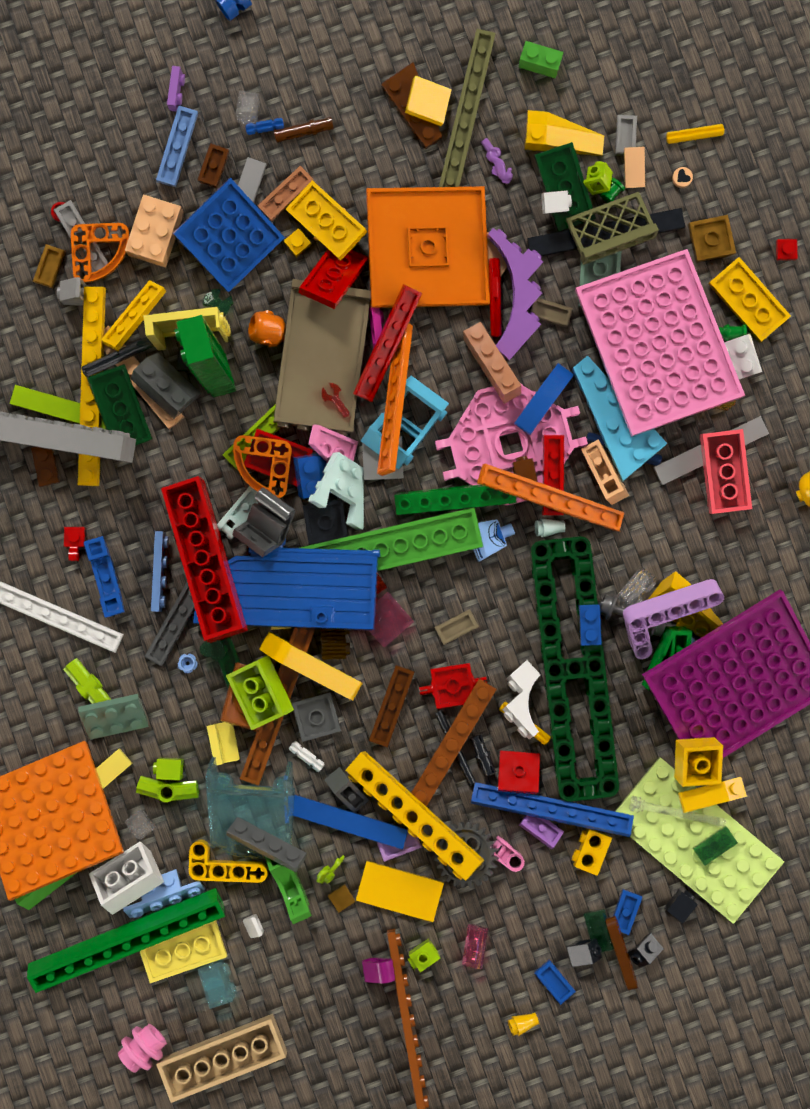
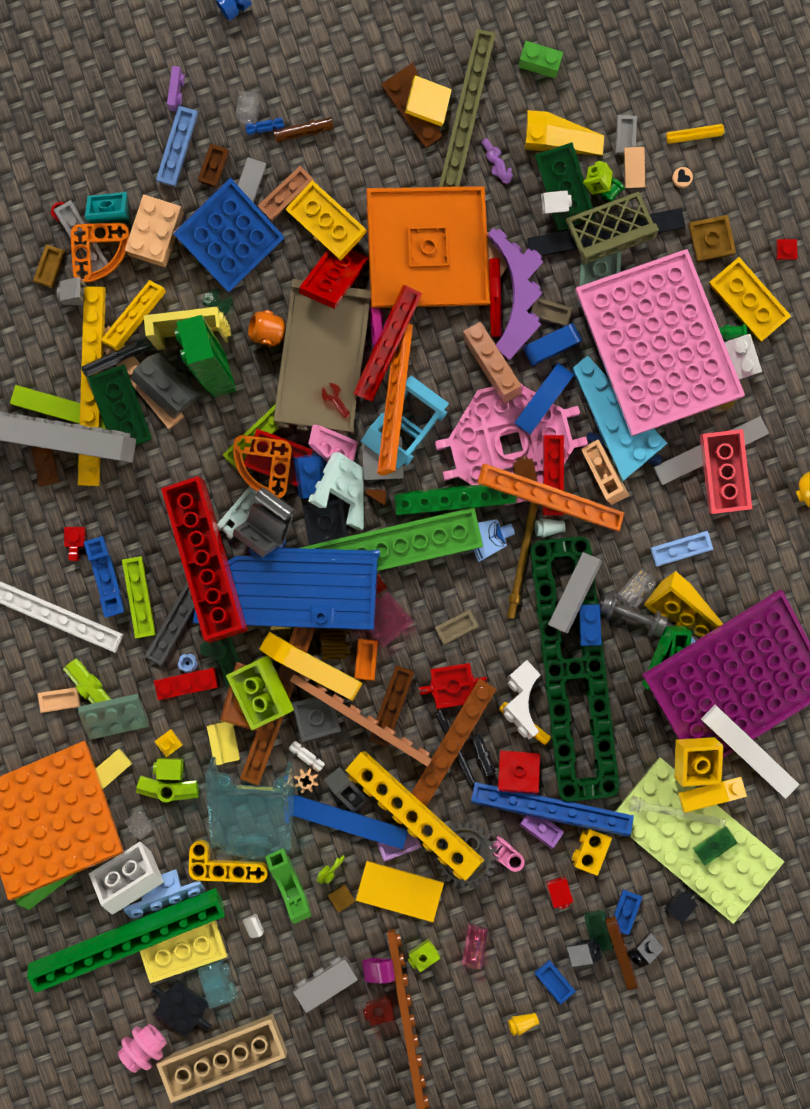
(59, 700): none -> light nougat tile
(107, 208): none -> teal slope
(138, 597): none -> lime plate
(159, 580): medium blue plate -> none
(168, 743): none -> yellow tile
(181, 1008): none -> black plate
(186, 683): none -> red brick
(266, 844): dark grey plate -> none
(297, 242): yellow plate -> none
(300, 782): none -> light nougat gear
(325, 983): none -> light grey brick
(366, 659): none -> orange tile
(369, 722): none -> nougat plate
(377, 495): none -> reddish brown slope
(385, 1004): none -> clear red brick
(515, 597): none -> pearl gold bar
(552, 344): none -> blue beam
(559, 893): none -> red brick
(575, 592): none -> light grey tile
(665, 609): lavender beam -> none
(681, 548): none -> light blue tile
(750, 751): none -> white tile

